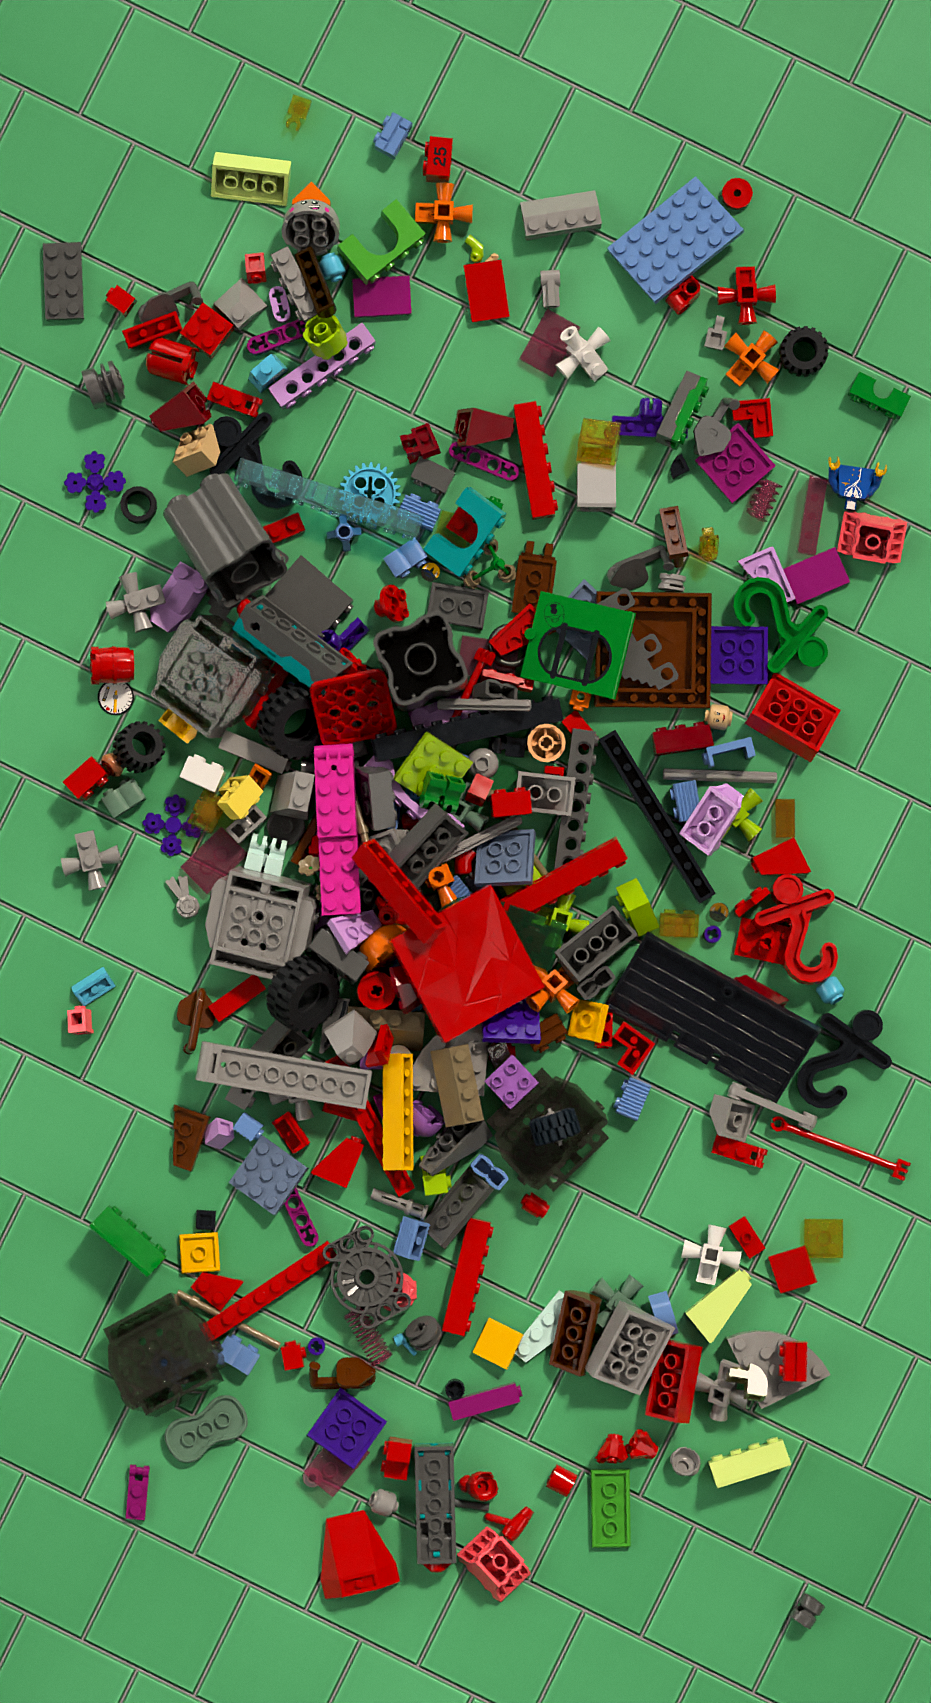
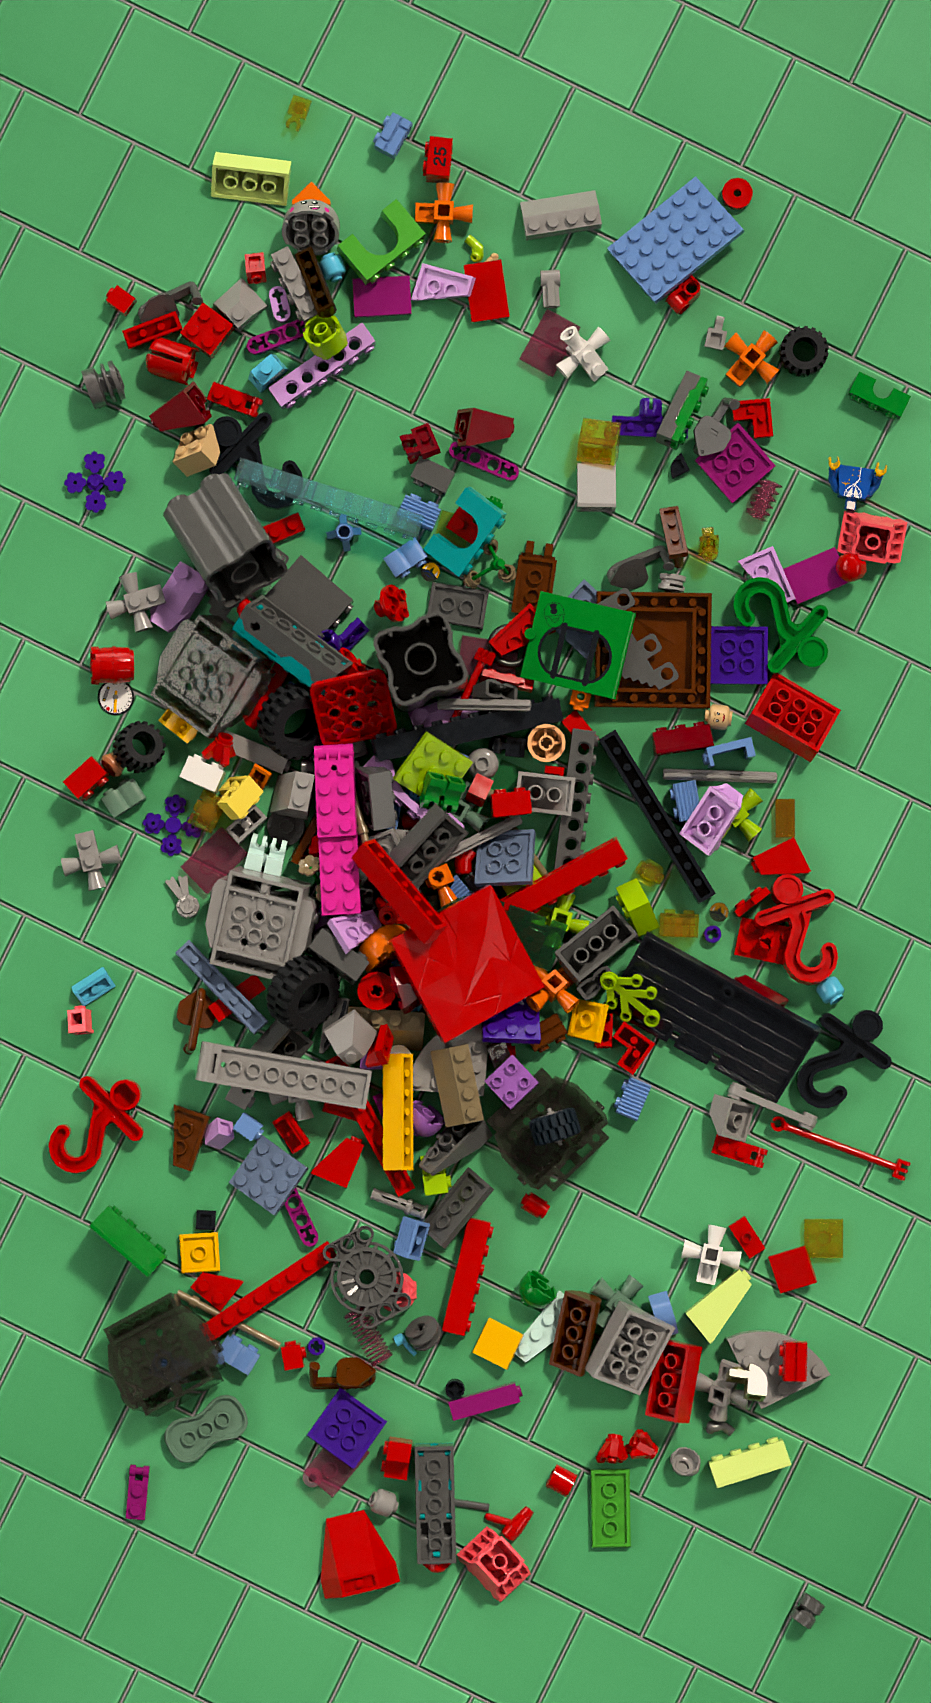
(63, 281): dark grey plate -> none
(106, 1110): none -> red piece
(124, 507): black tyre -> none
(220, 749): none -> red rock
(221, 987): none -> sand blue tile
(387, 494): medium azure gear -> none
(441, 284): none -> lavender wing
(487, 1490): red piece -> none
(494, 1175): medium blue brick -> none
(534, 460): red brick -> none
(535, 1291): none -> green cylinder
(629, 996): none -> lime plant
(649, 872): none -> clear yellow head
(715, 1426): none -> dark grey arm
(746, 294): red brick -> none
(811, 516): clear pink panel -> none
(850, 567): none -> red hair

